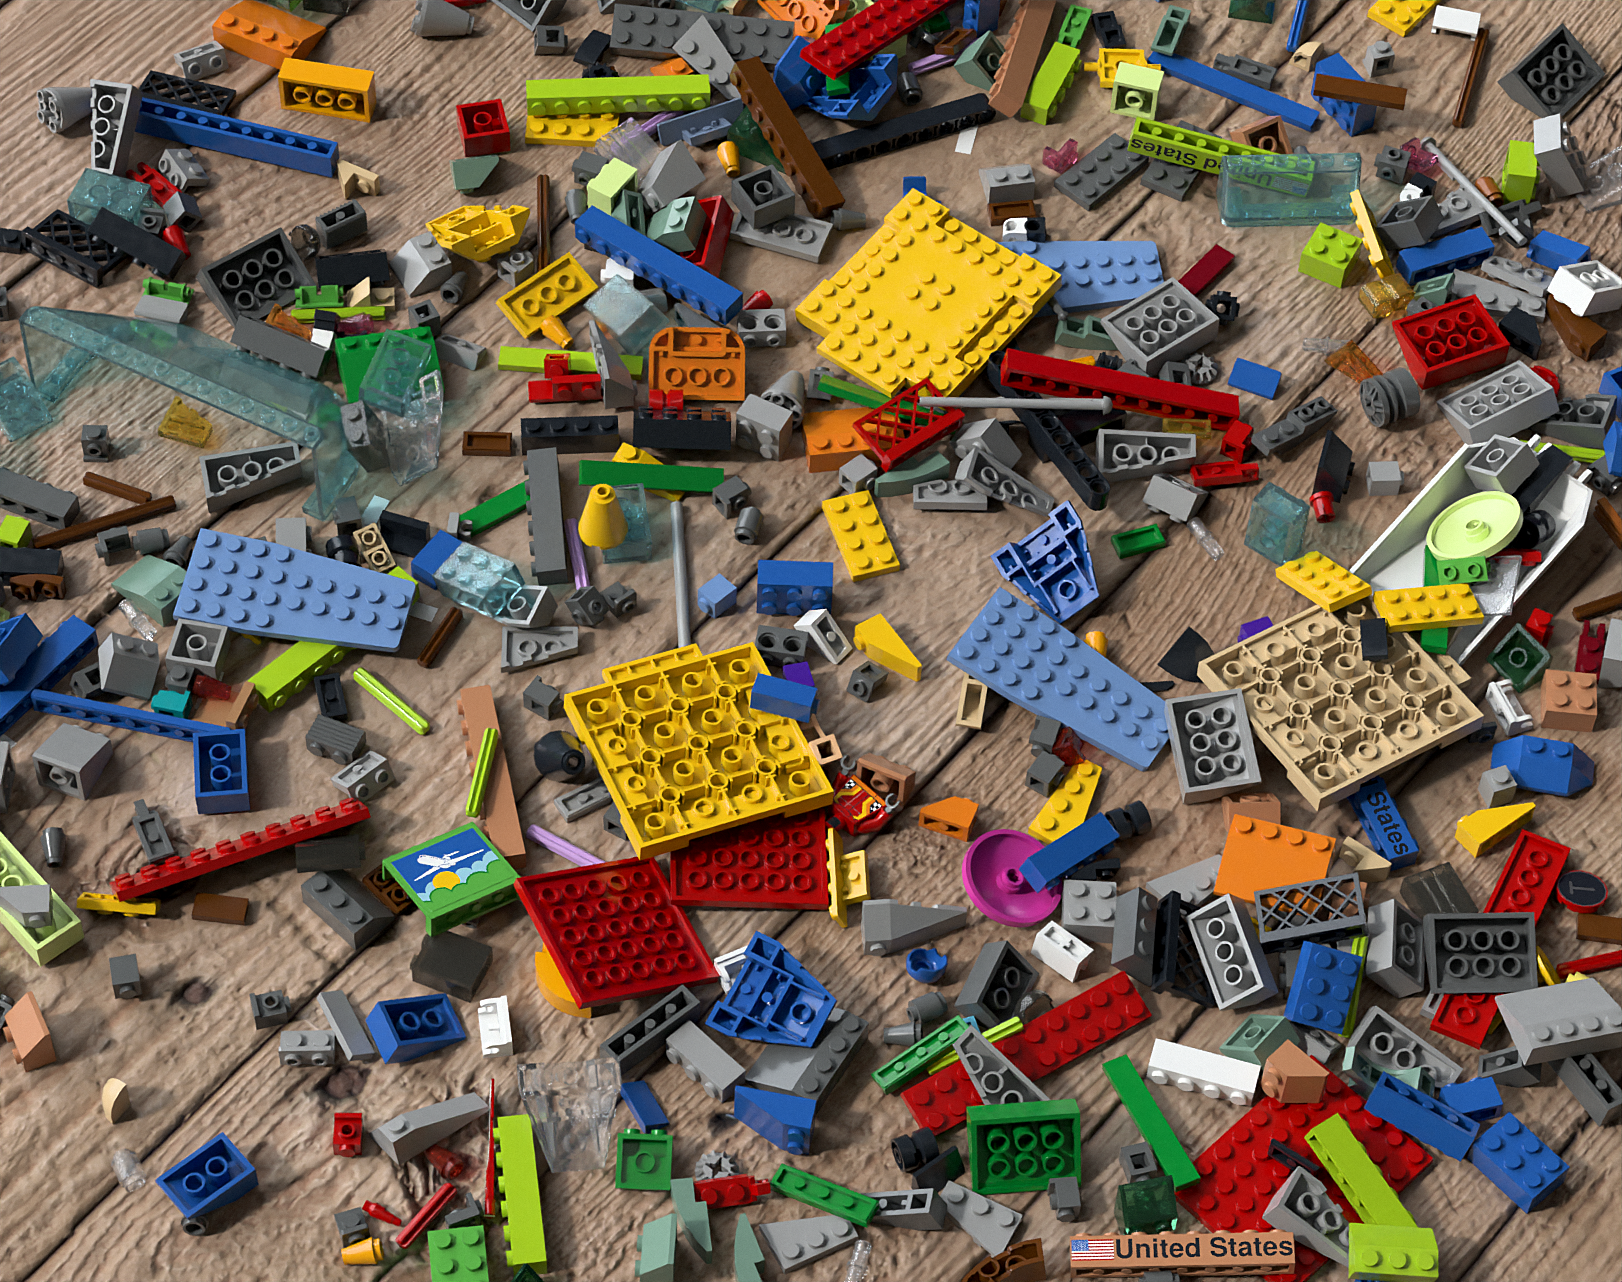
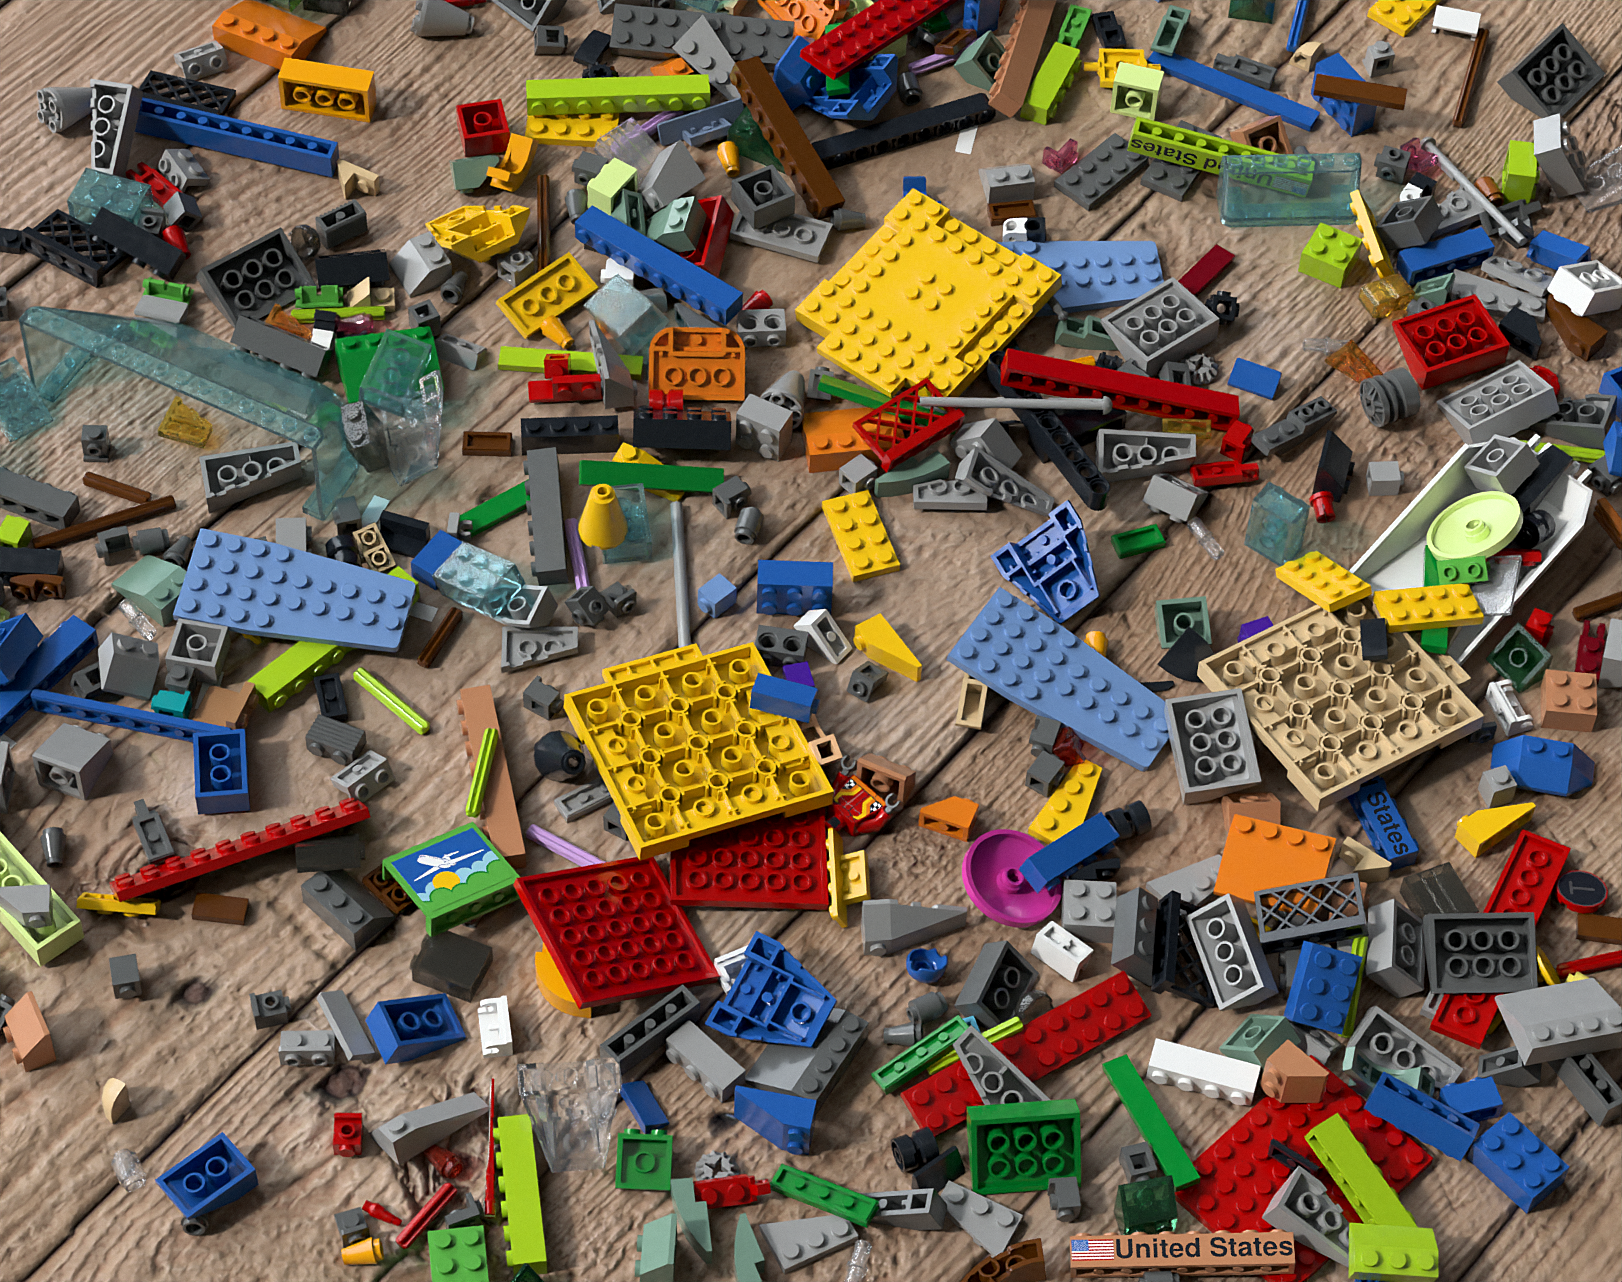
(211, 688): clear red cone -> none
(515, 164): none -> light orange arch
(1176, 615): none -> sand green slope

